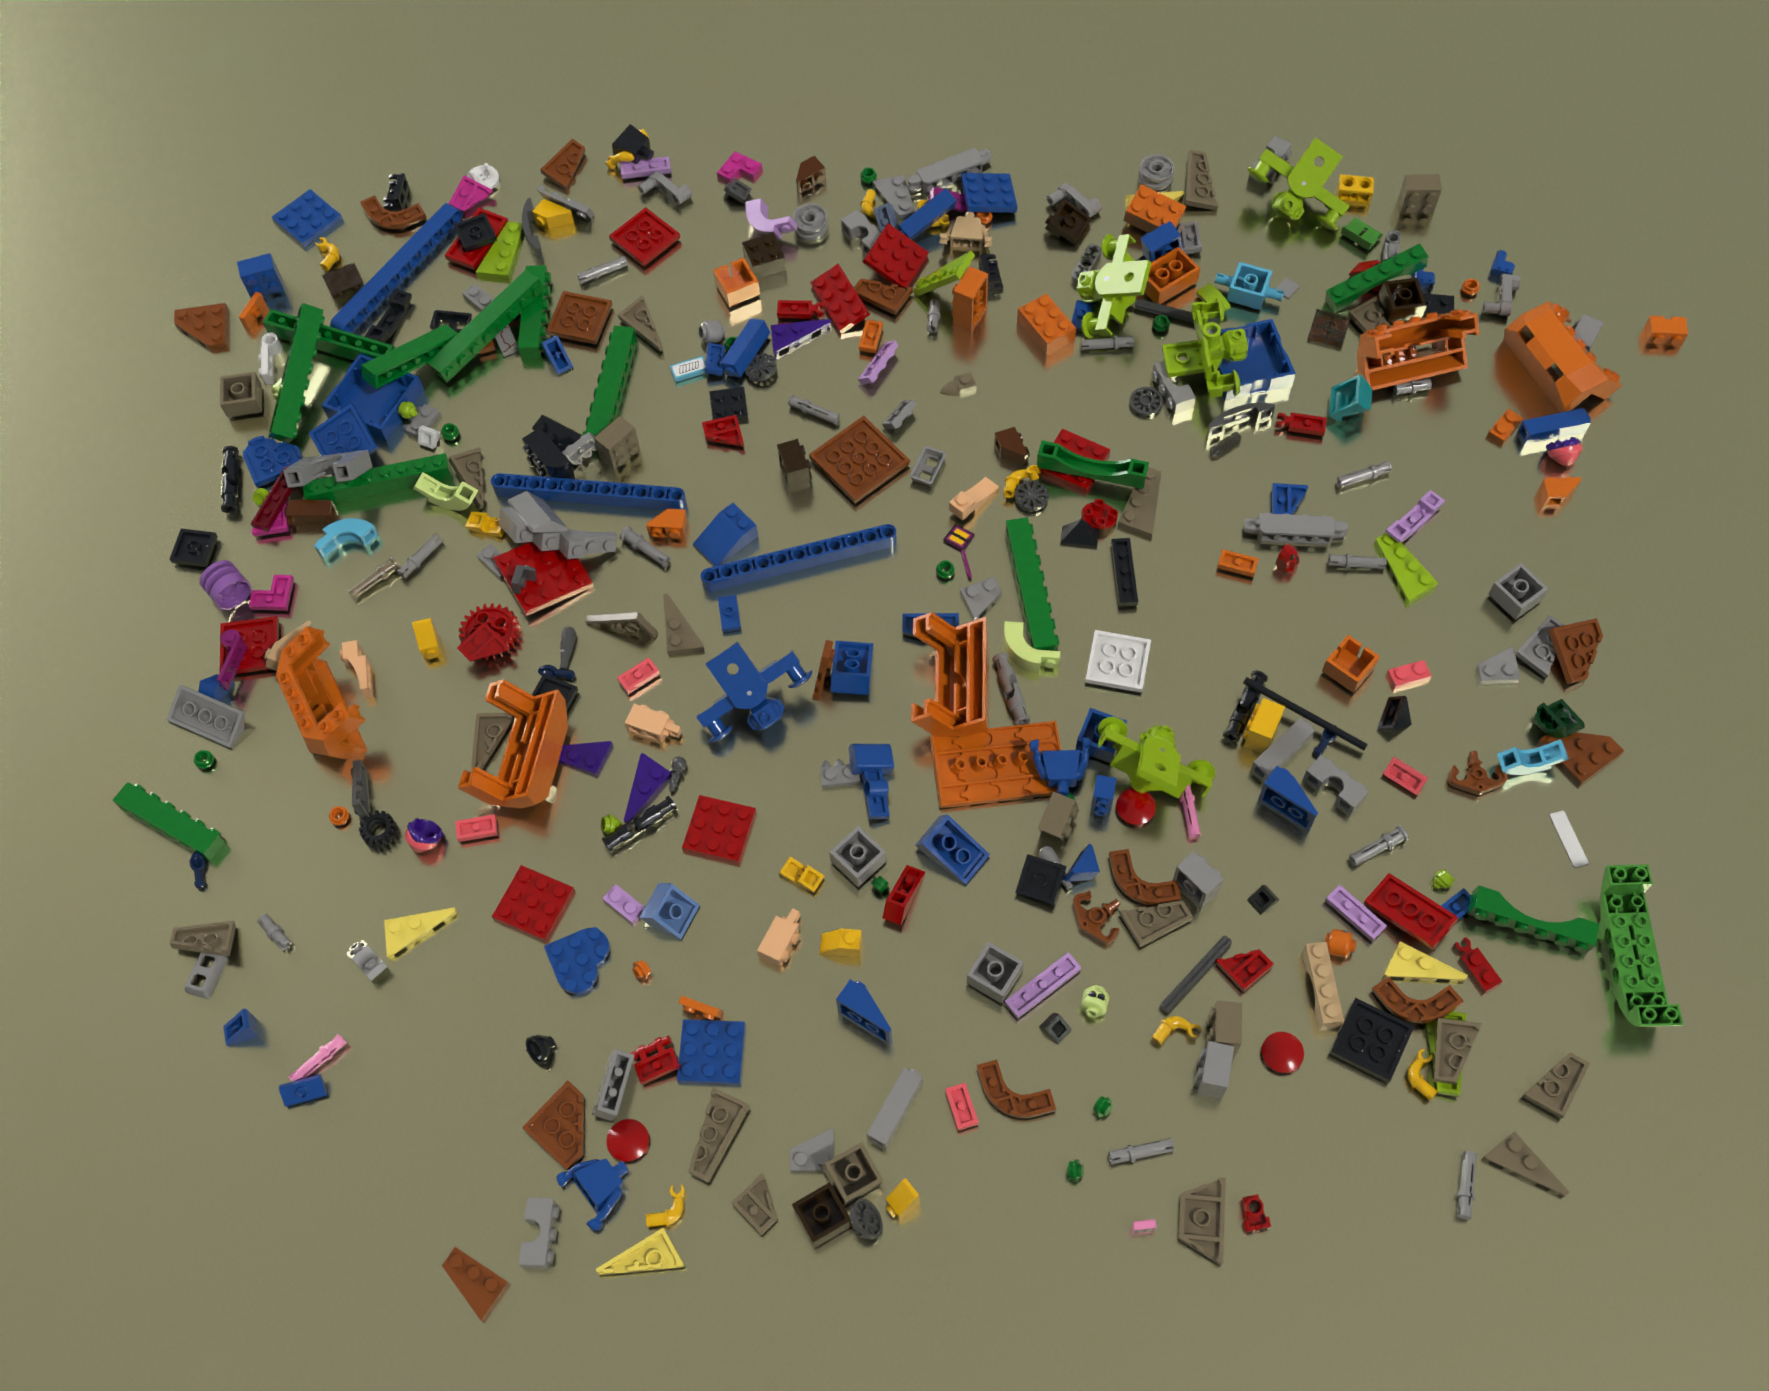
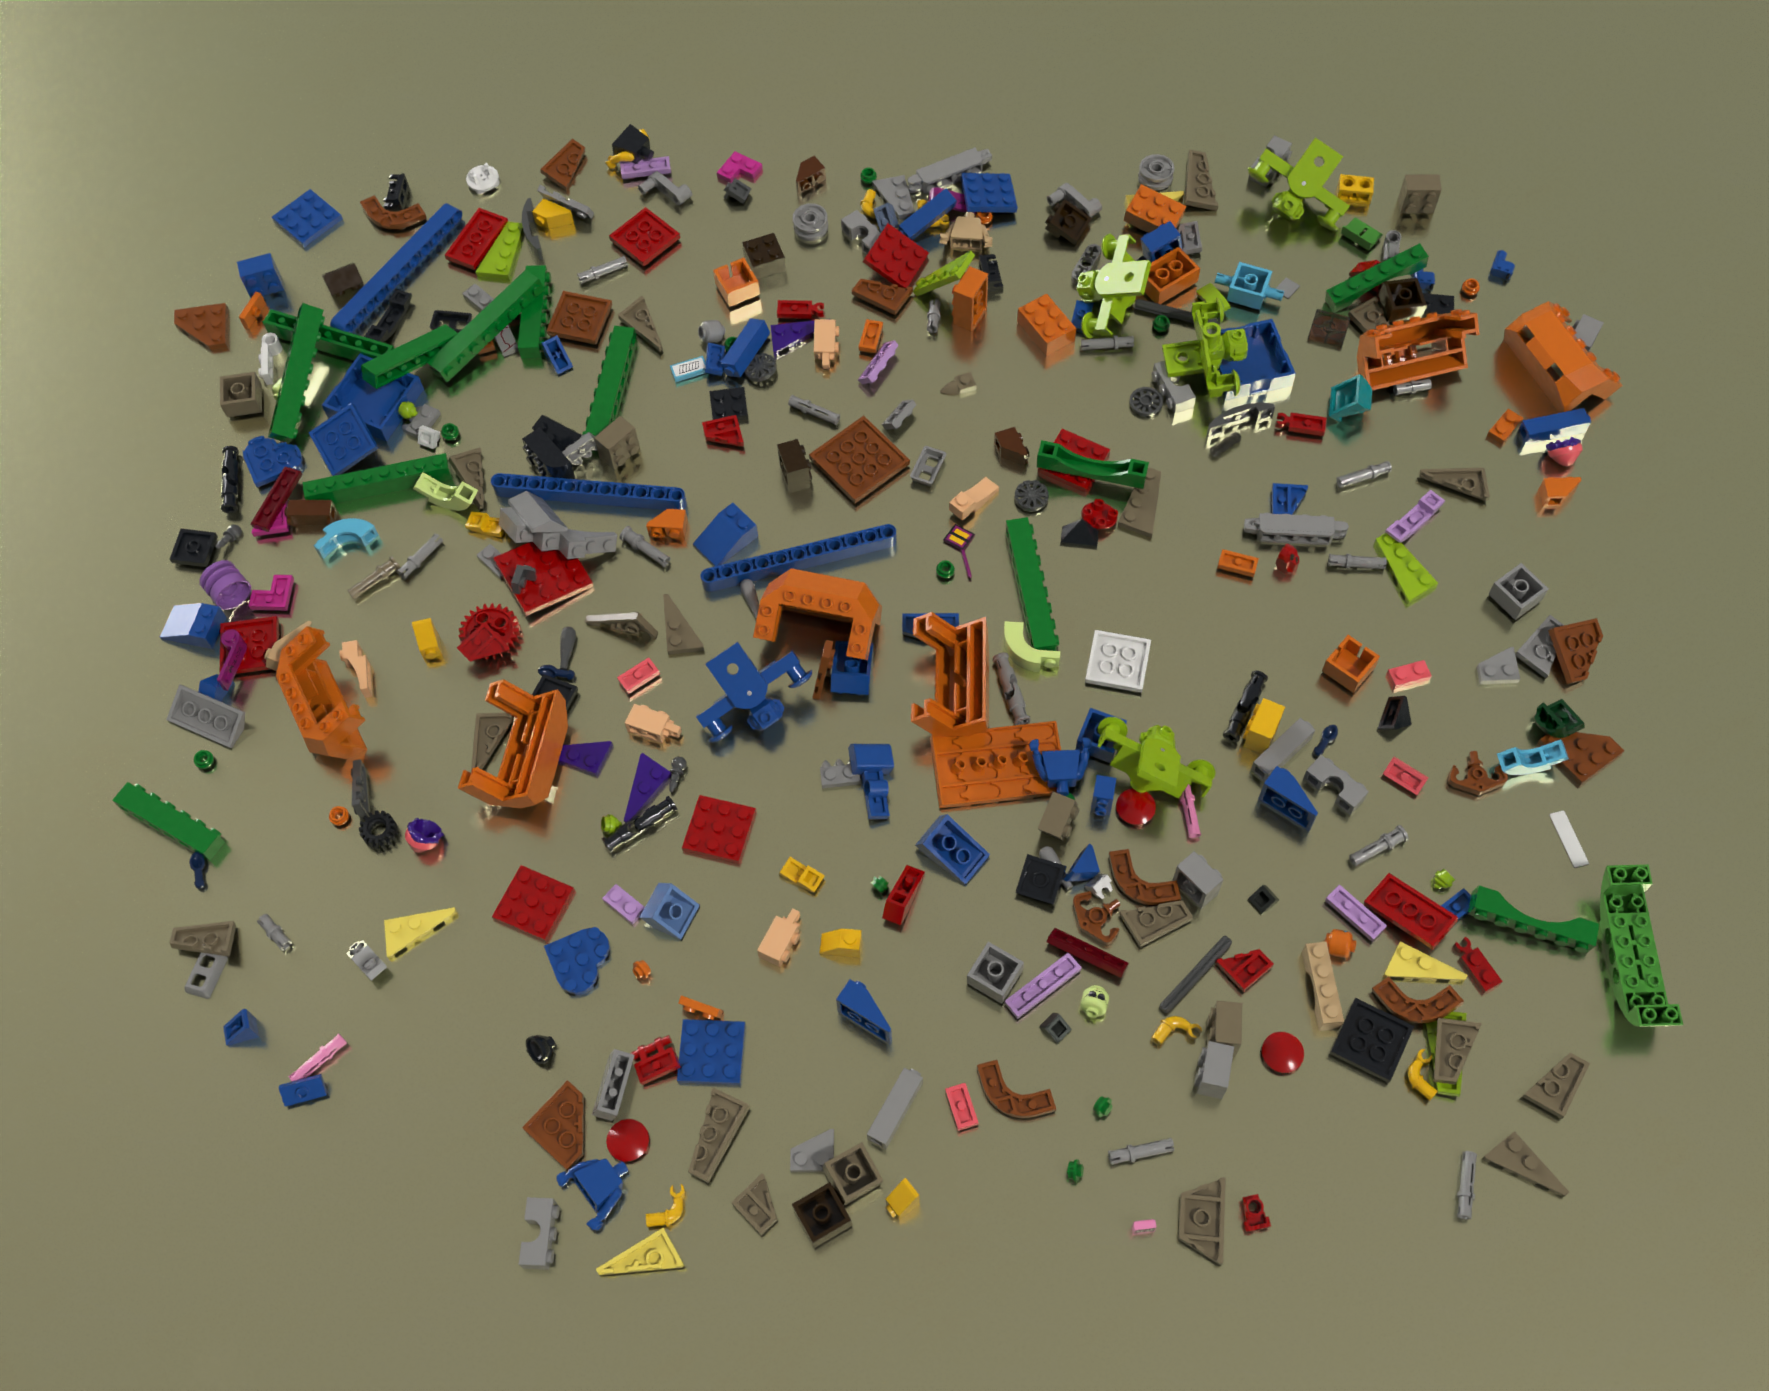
(194, 624): none -> blue slope
(231, 534): none -> dark grey bar
(259, 496): lime plate -> none
(332, 254): yellow piece -> none
(344, 466): light grey arch -> none
(469, 194): dark pink wing -> none
(474, 1281): dark orange wing -> none
(475, 232): black plate -> none
(476, 828): coral plate -> none
(729, 613): blue plate -> none
(749, 592): none -> light grey piece
(758, 217): lavender arch -> none
(823, 596): none -> orange wedge
(825, 341): none -> light nougat hinge
(840, 298): red plate -> none
(858, 856): light grey brick -> none
(866, 1219): dark grey wheel -> none
(981, 596): light grey wing -> none
(1013, 479): yellow piece -> none
(1087, 952): none -> dark red tile
(1098, 883): none -> white tile
(1124, 572): black plate -> none
(1304, 713): black piece -> none
(1465, 480): none -> dark tan wing
(1506, 285): light grey beam -> none
(1666, 331): orange brick -> none

